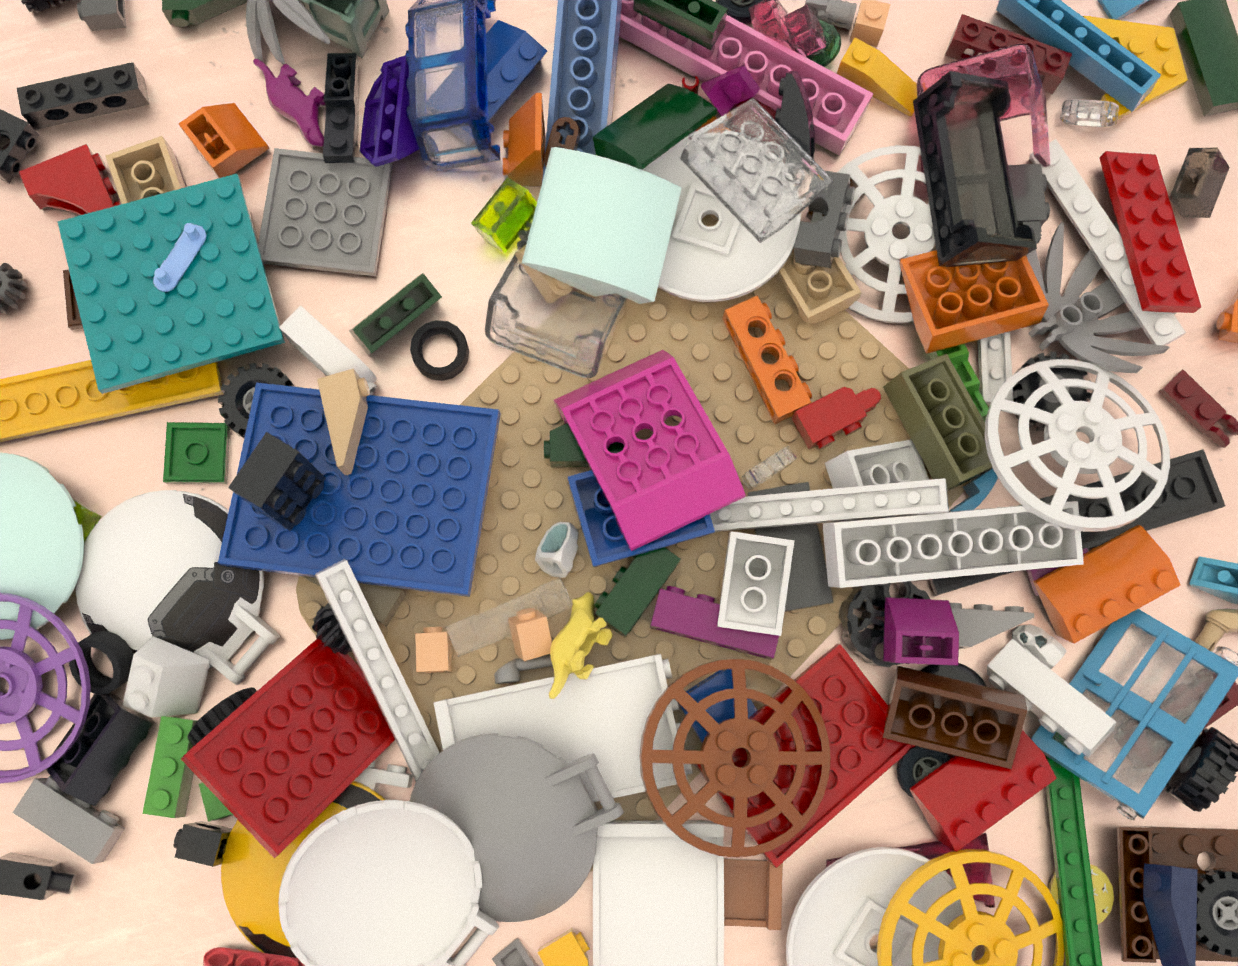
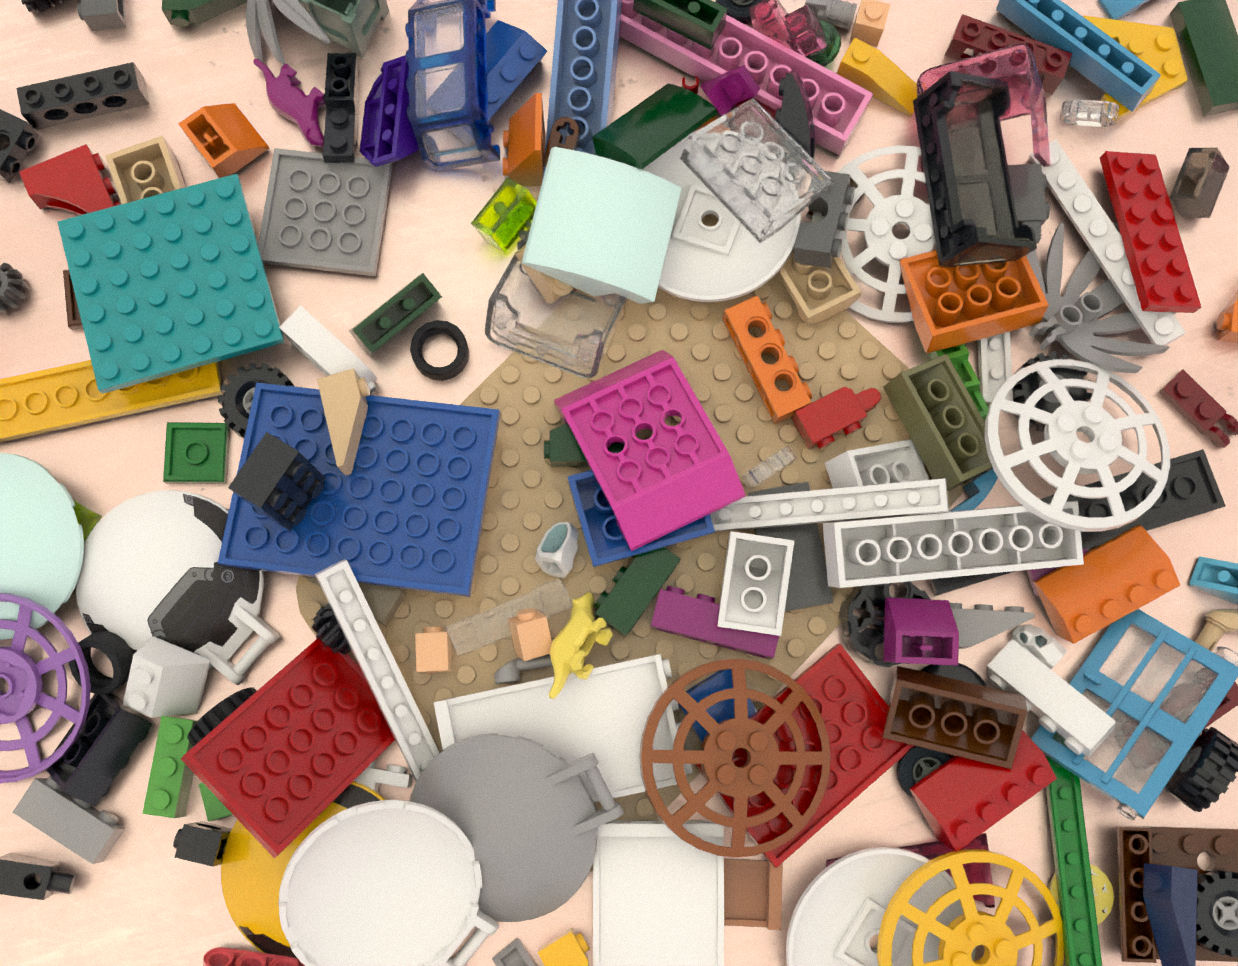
(179, 258): light blue piece -> none

